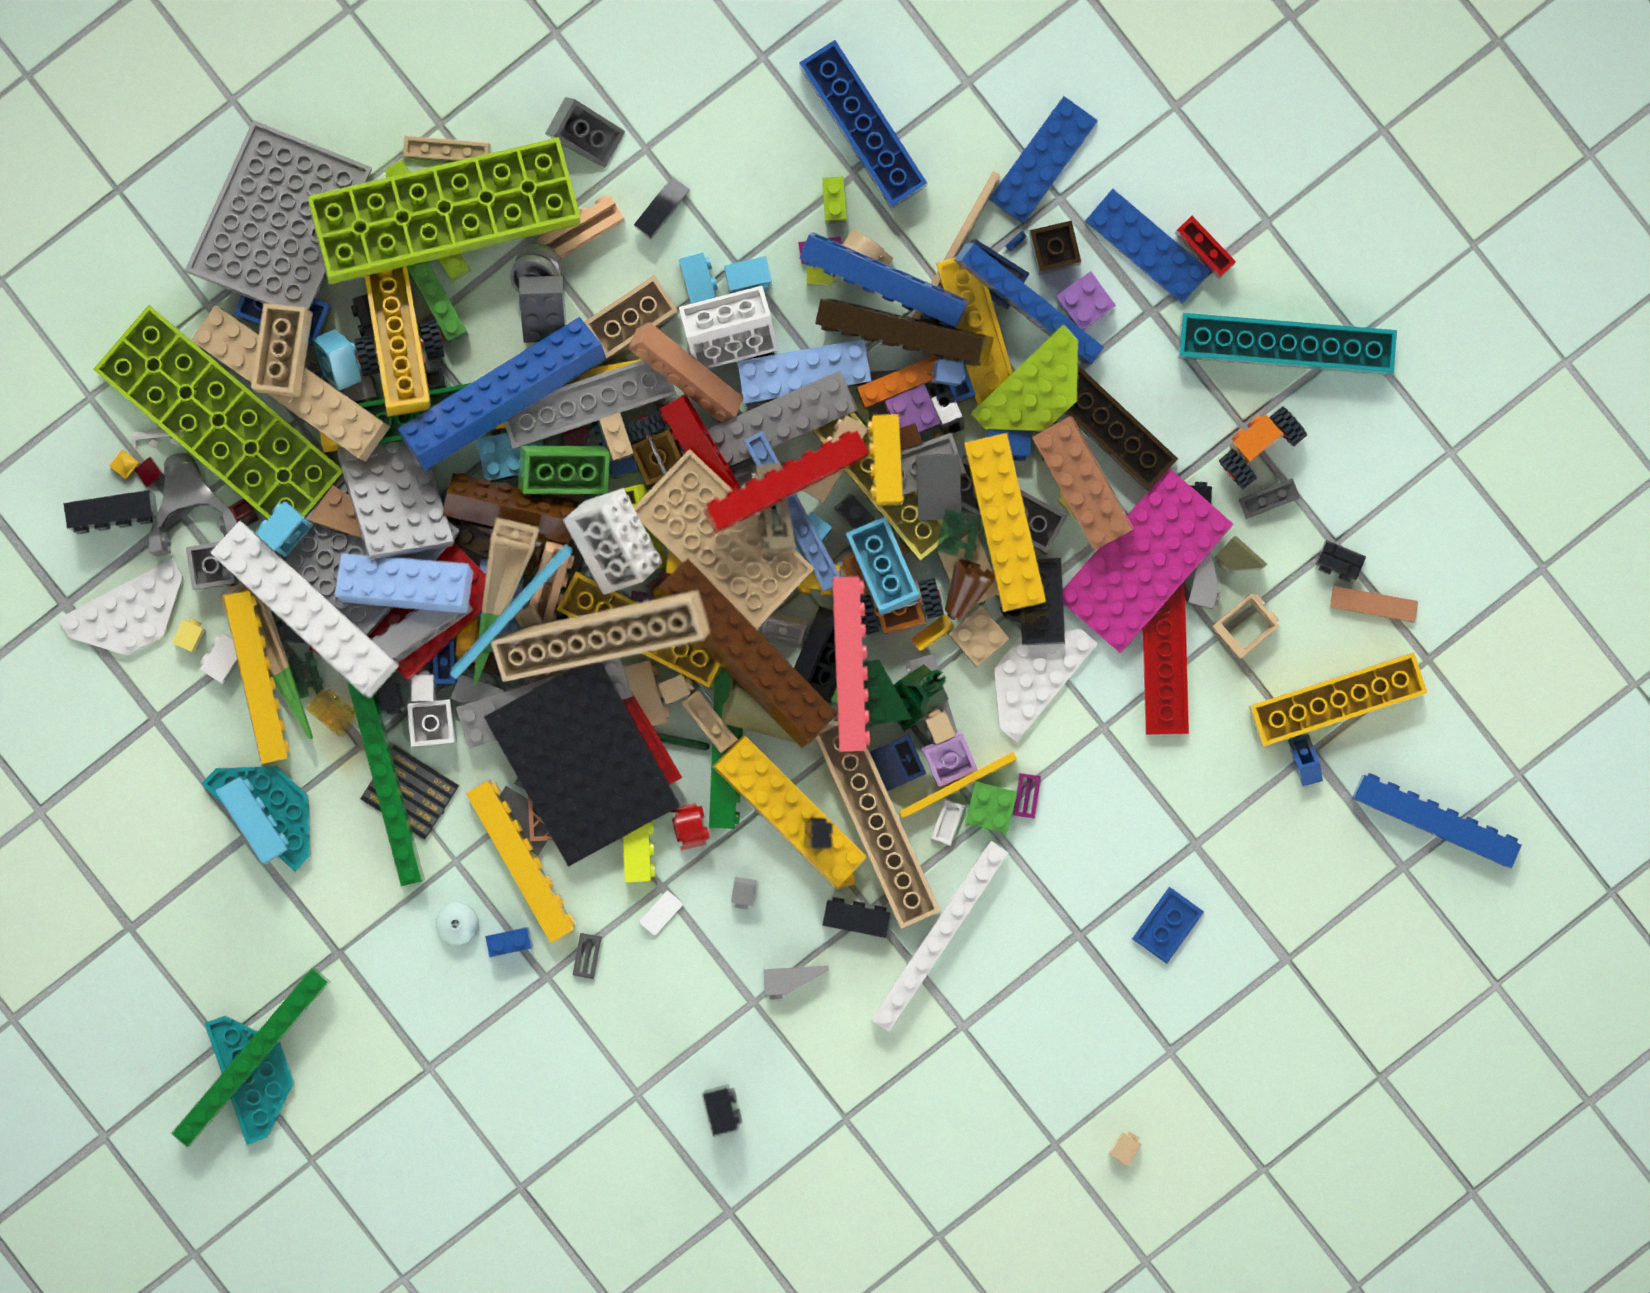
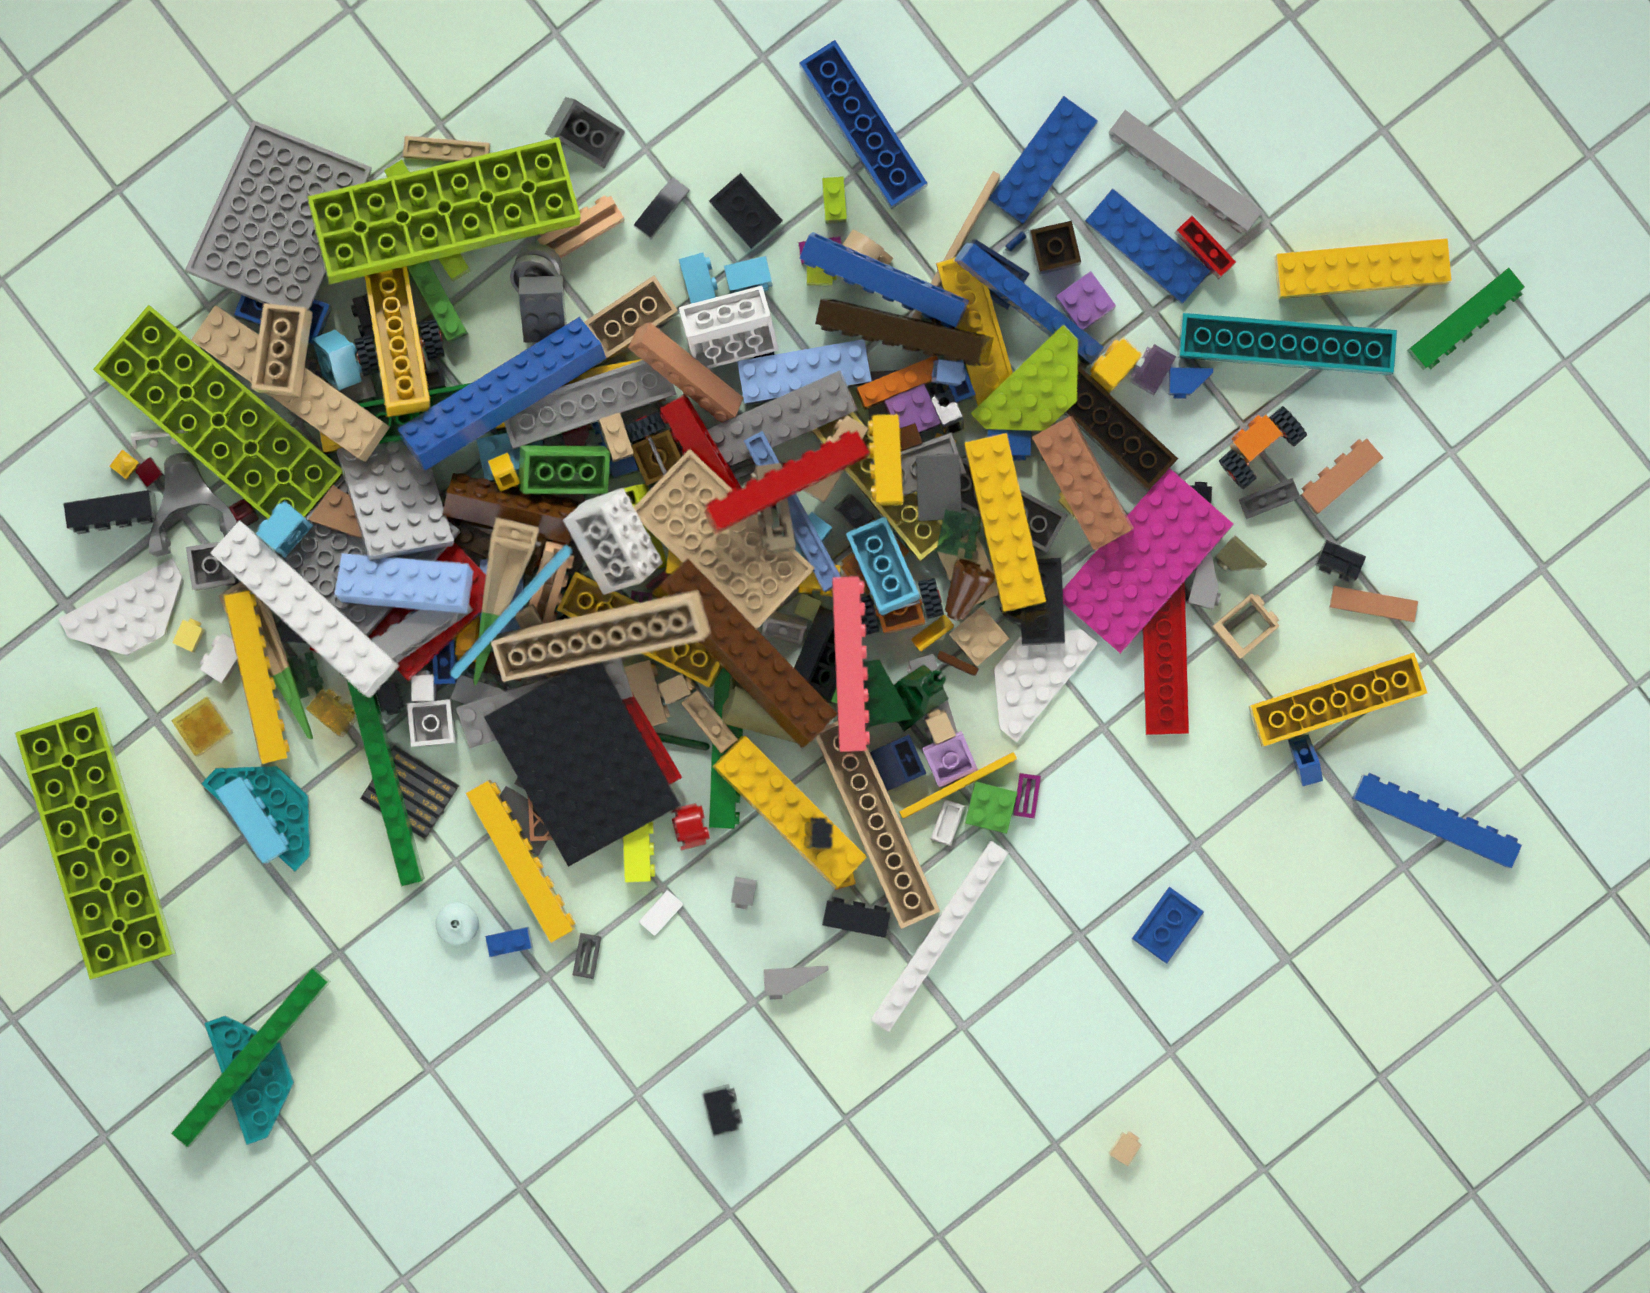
(95, 843): none -> lime brick
(202, 726): none -> clear yellow brick
(504, 472): none -> yellow brick
(745, 211): none -> black plate
(807, 607): none -> yellowish green tile
(957, 663): none -> reddish brown tile
(1116, 364): none -> yellow brick
(1153, 370): none -> clear purple brick
(1184, 171): none -> light grey brick
(1186, 380): none -> blue slope
(1341, 476): none -> nougat brick
(1362, 268): none -> yellow brick
(1466, 318): none -> green brick

